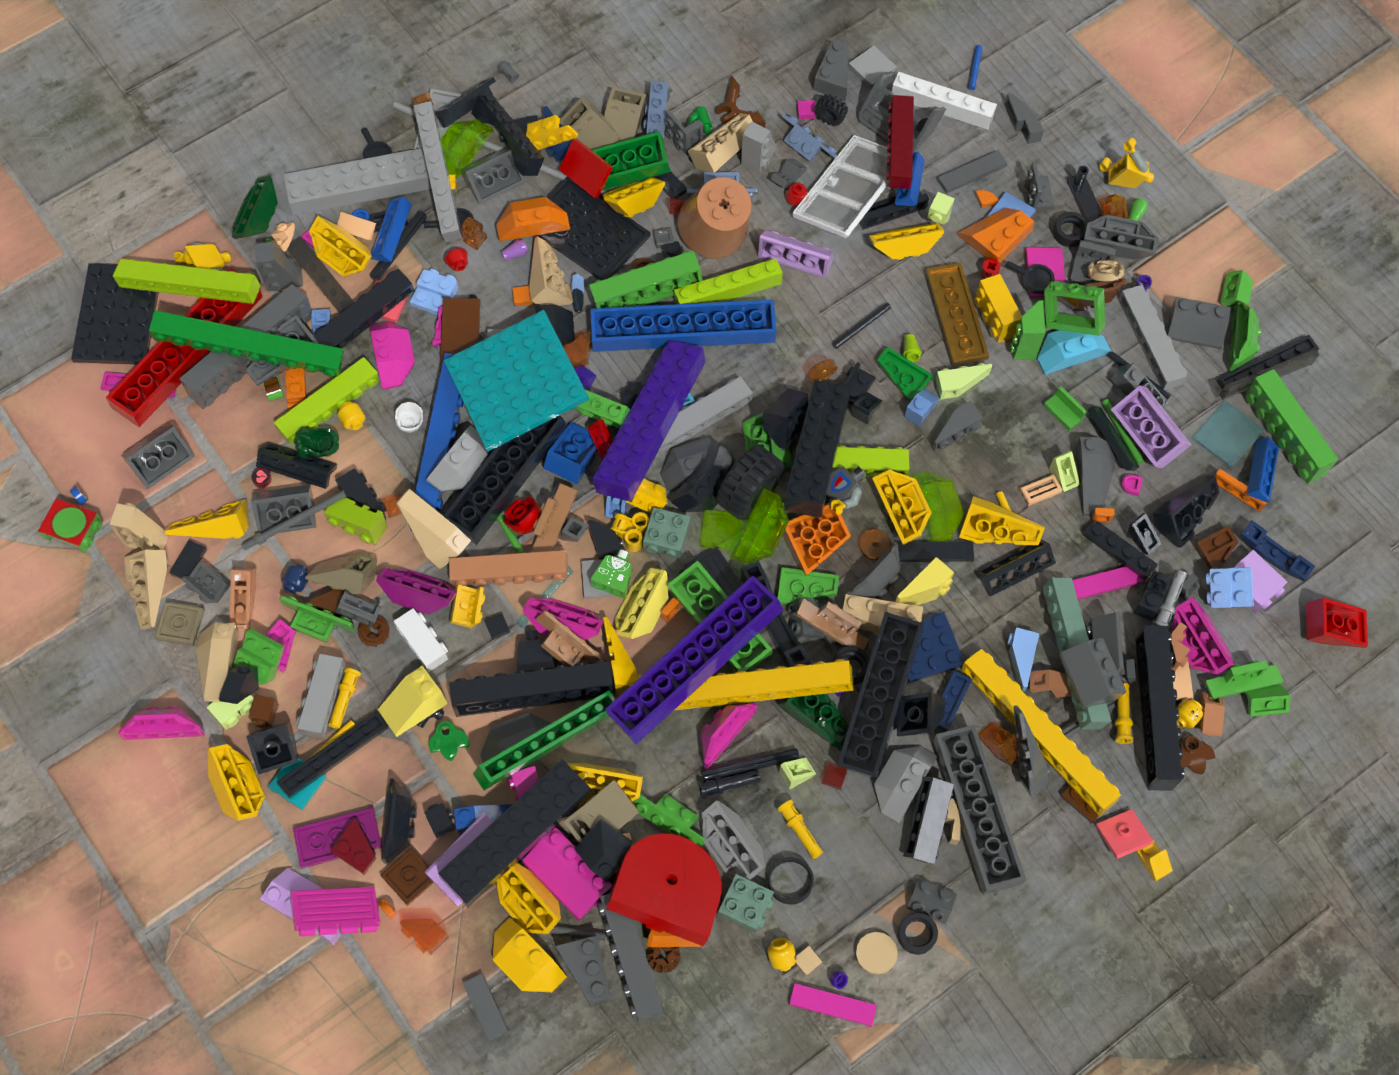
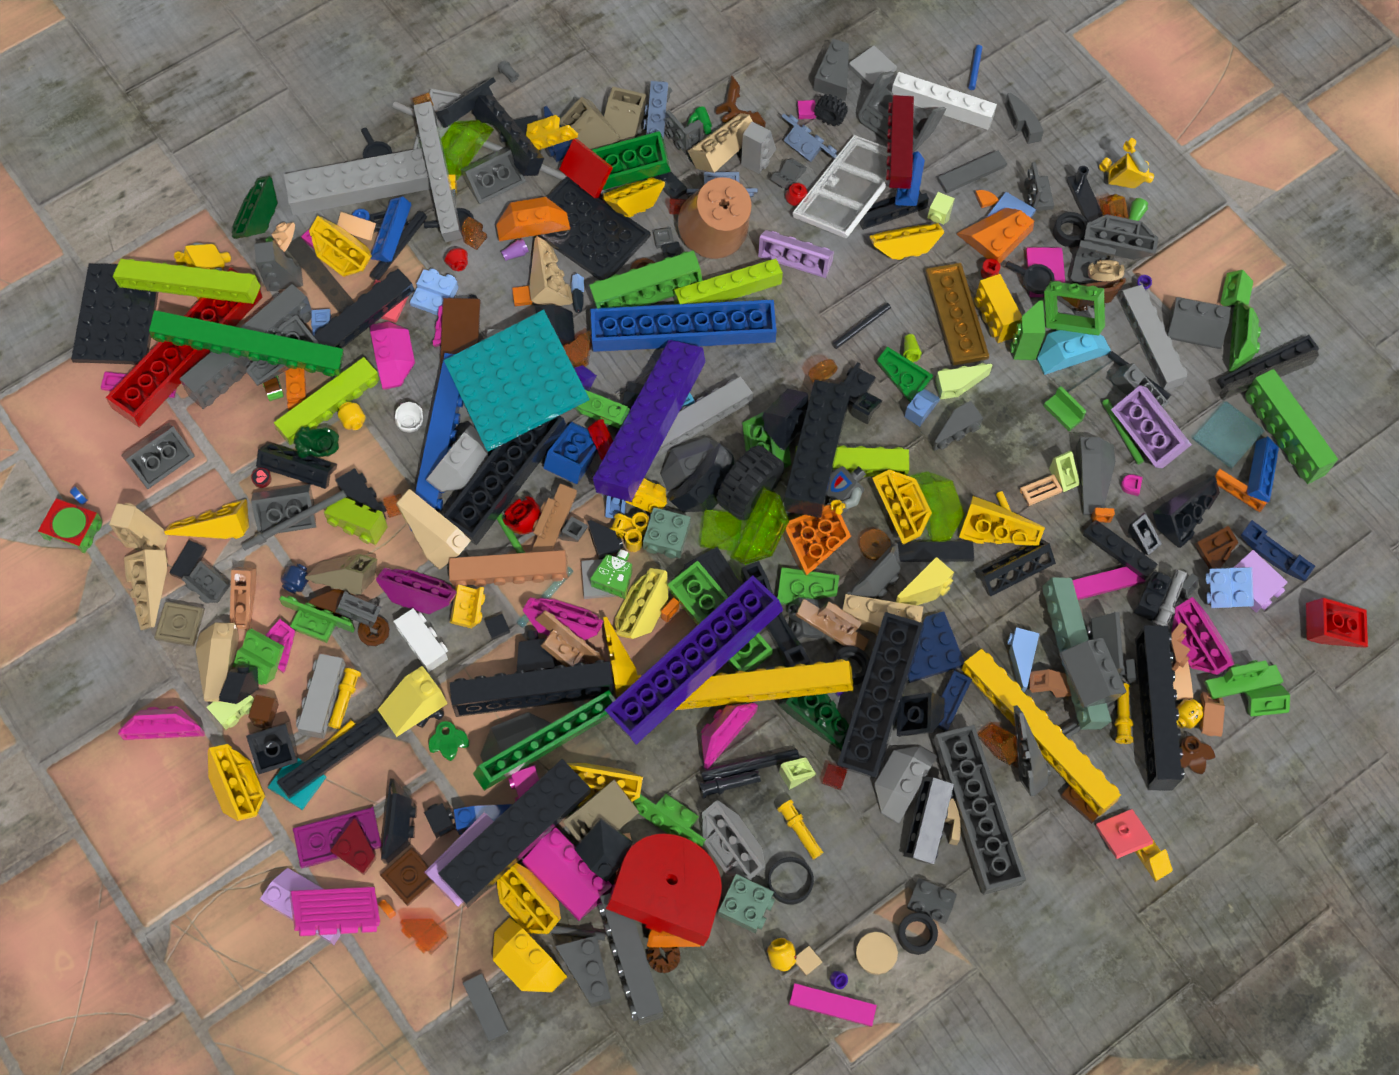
(1113, 438): black tile -> none

